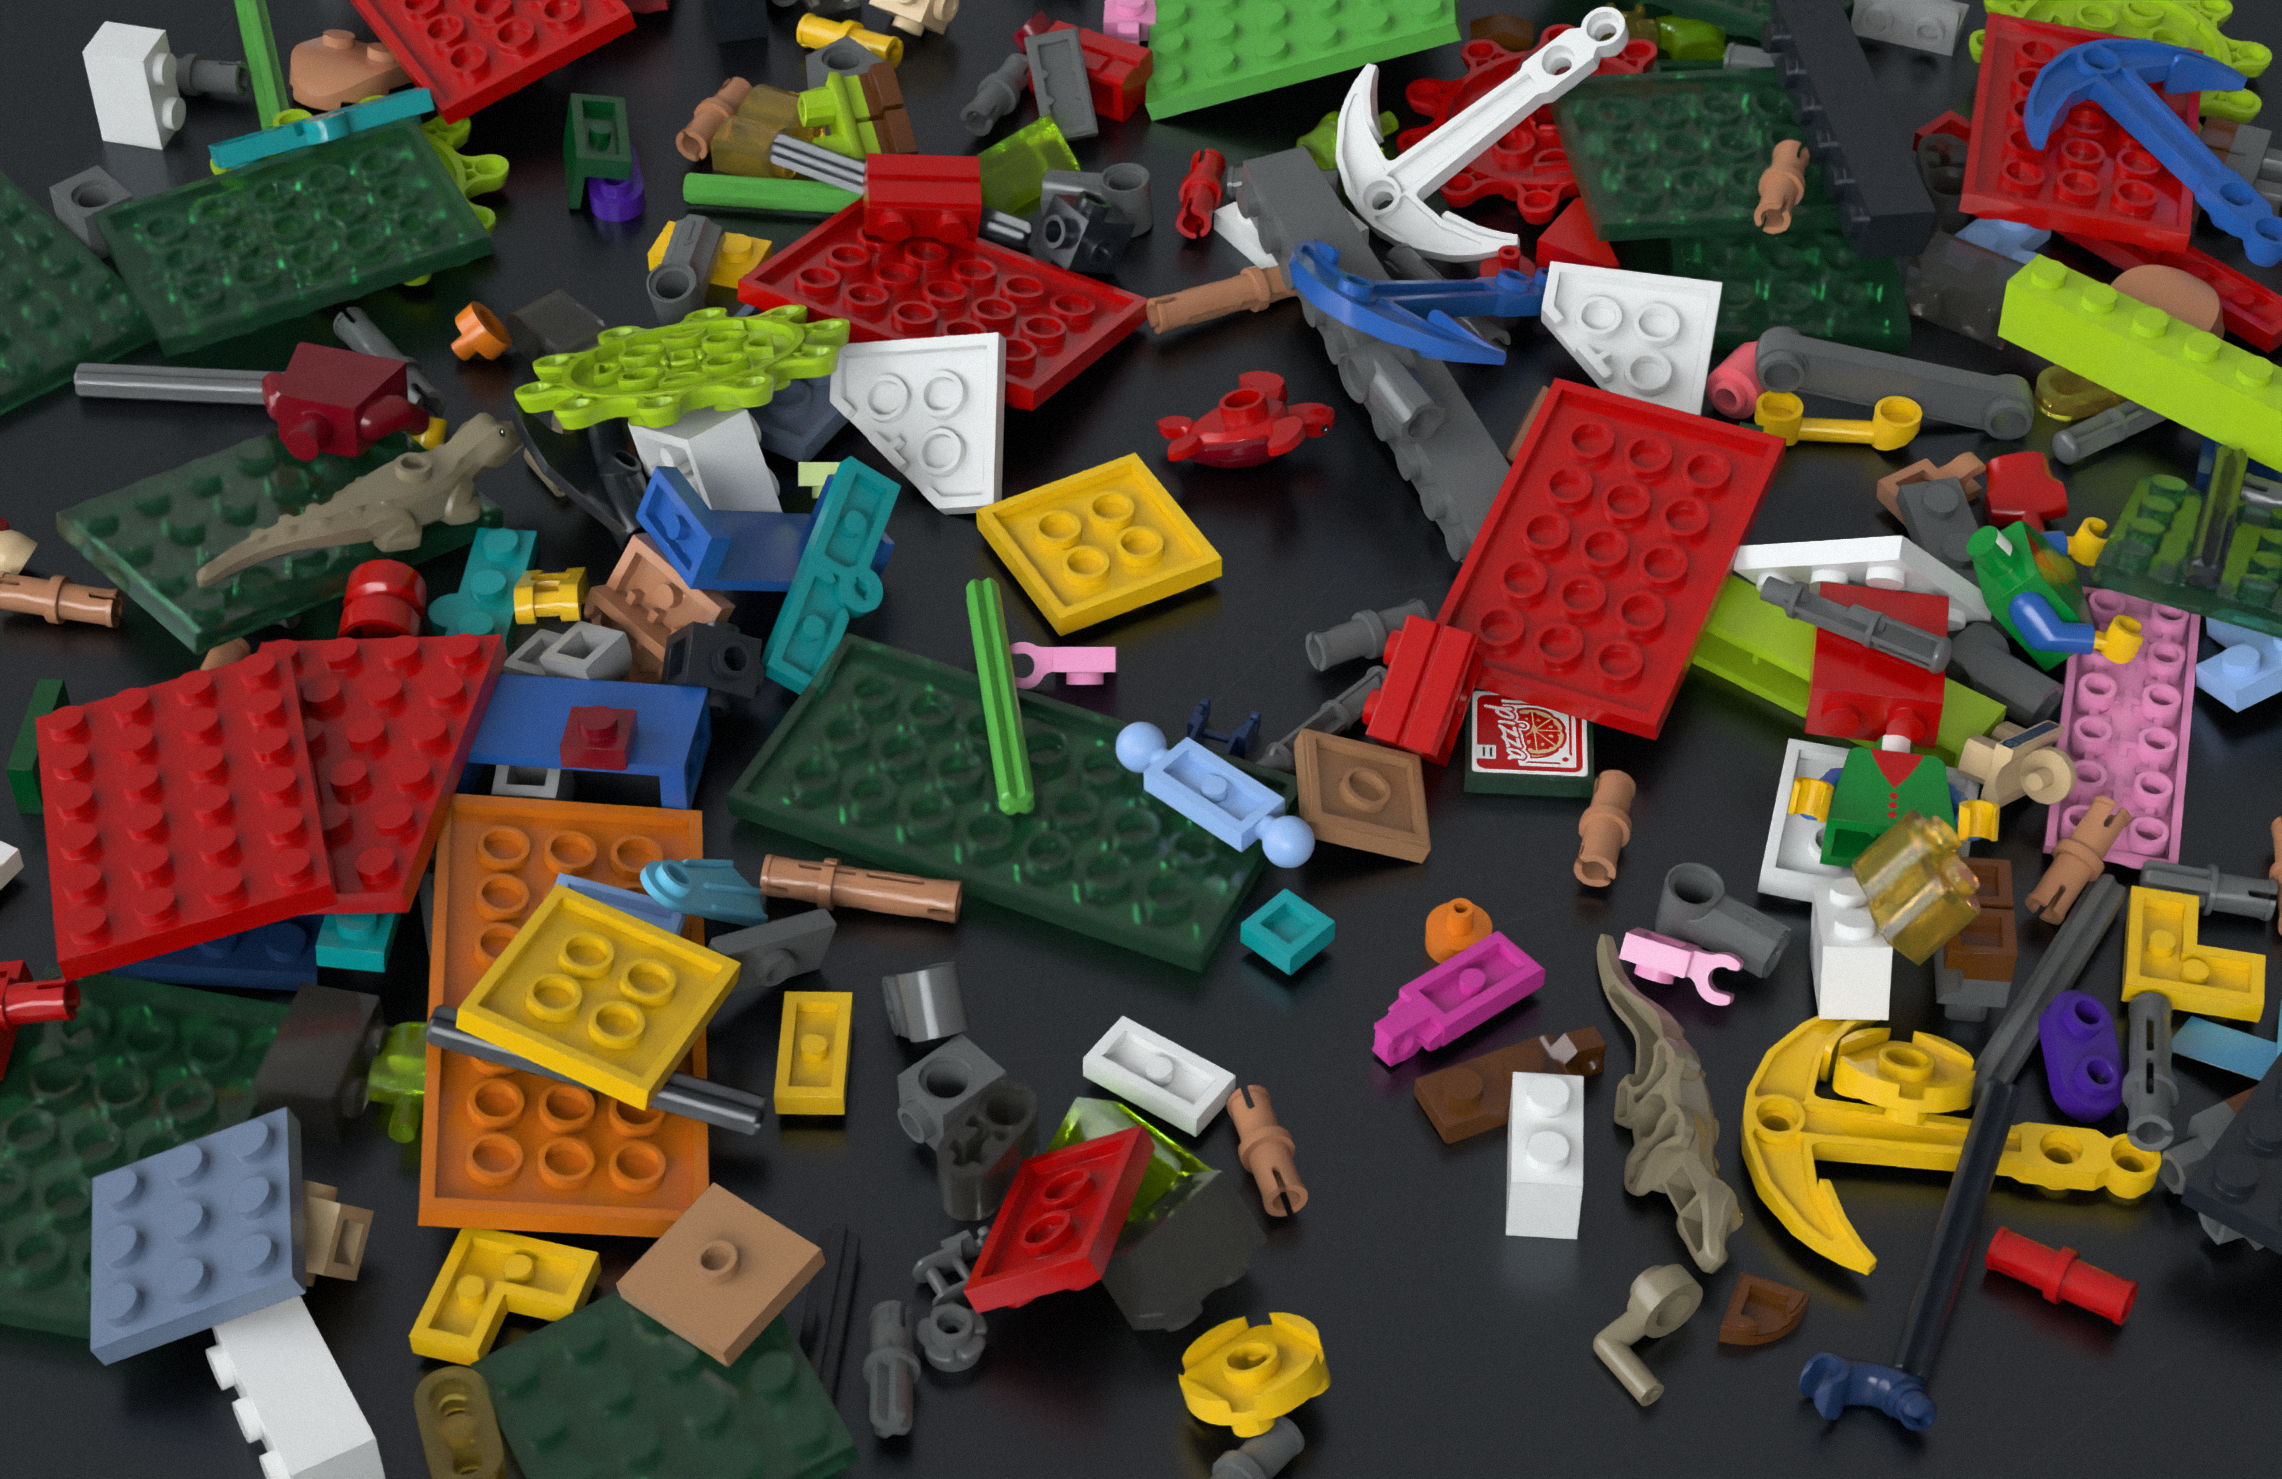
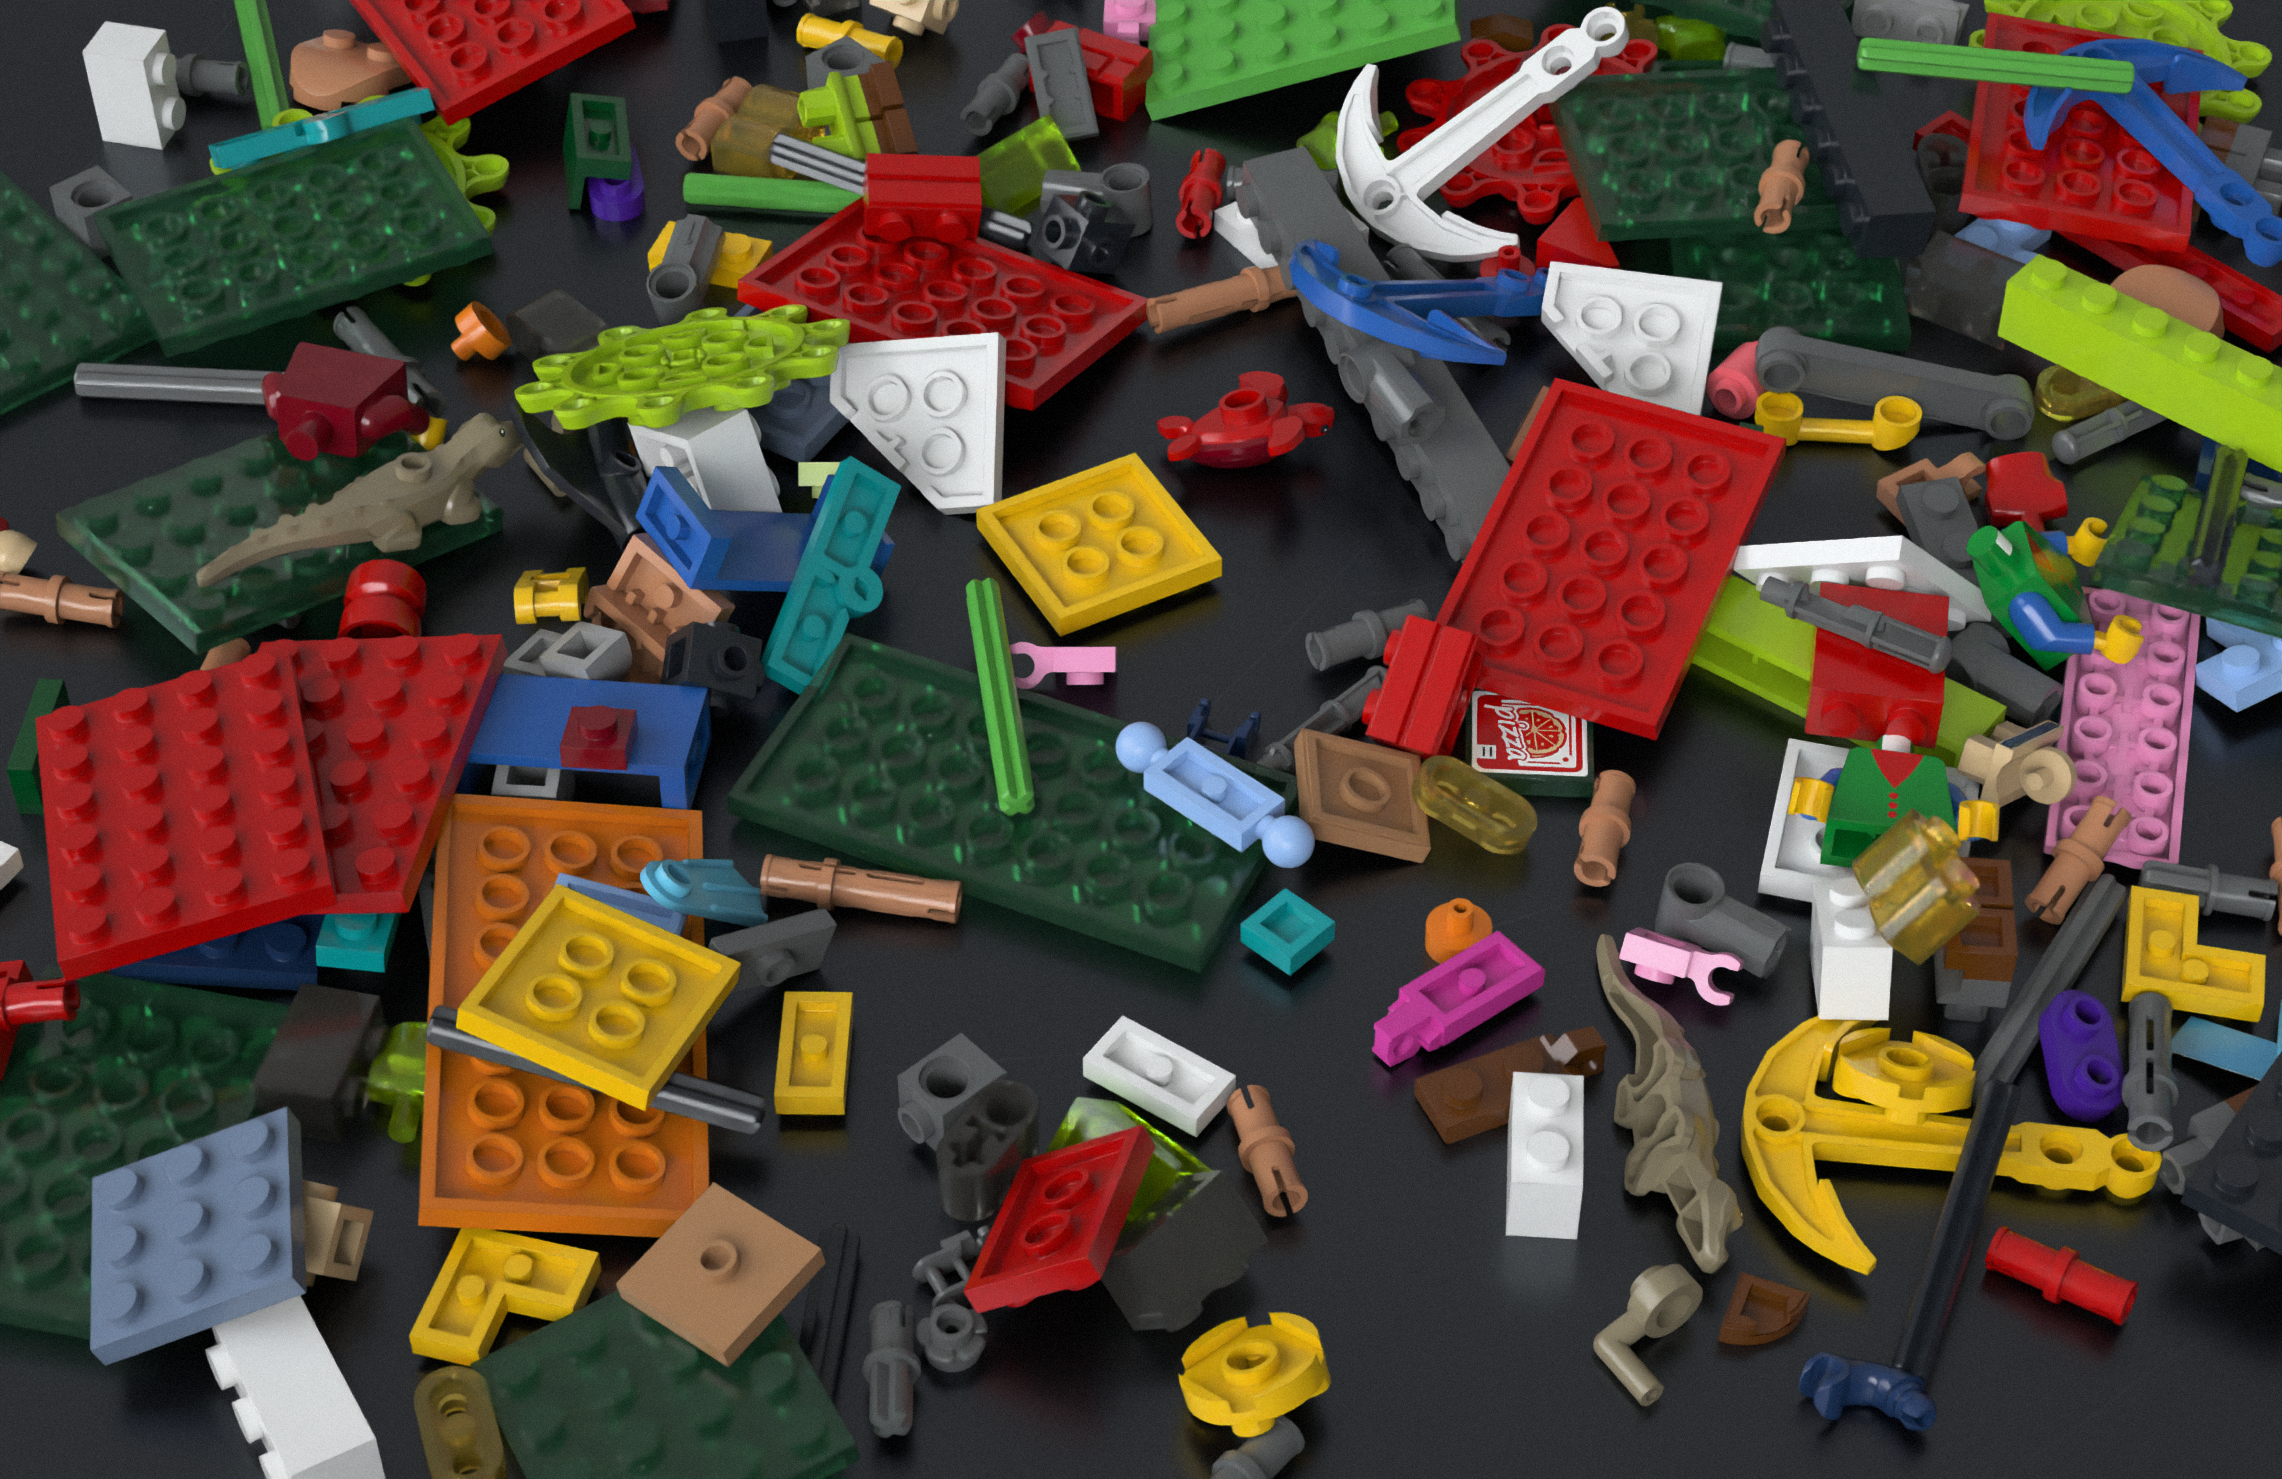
(487, 587): teal hinge -> none
(926, 1002): dark grey piece -> none
(1474, 805): none -> clear yellow plate
(1995, 65): none -> bright green axle

